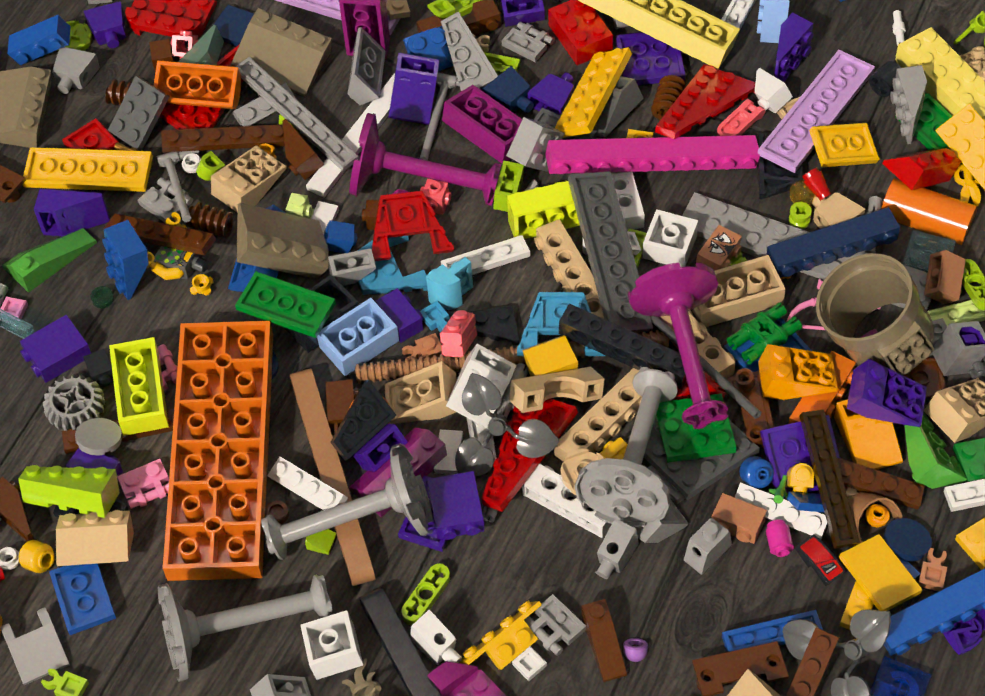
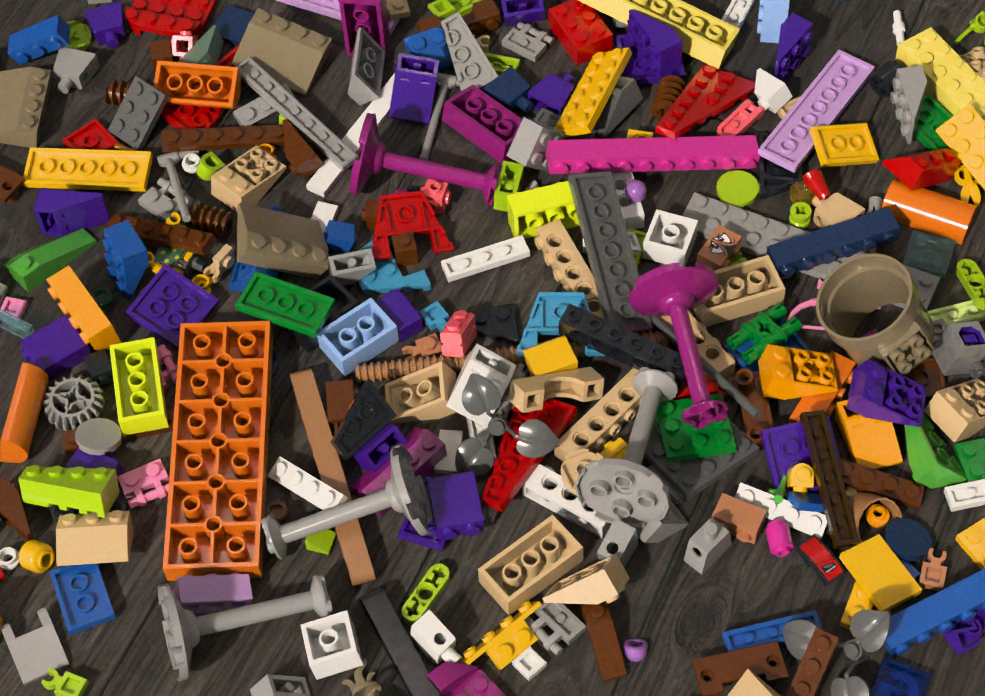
(23, 414): none -> orange brick
(83, 309): none -> light orange slope
(168, 303): none -> dark purple plate
(213, 592): none -> lavender wedge
(221, 262): none -> tan plate
(299, 206): yellowish green brick -> none
(404, 249): none -> reddish brown brick
(450, 284): medium azure brick -> none
(530, 564): none -> tan brick
(591, 585): none -> tan slope
(635, 191): none -> medium lavender piece
(655, 43): none -> dark purple slope
(737, 188): none -> lime tile
(756, 472): blue head -> none
(944, 277): nougat brick -> none

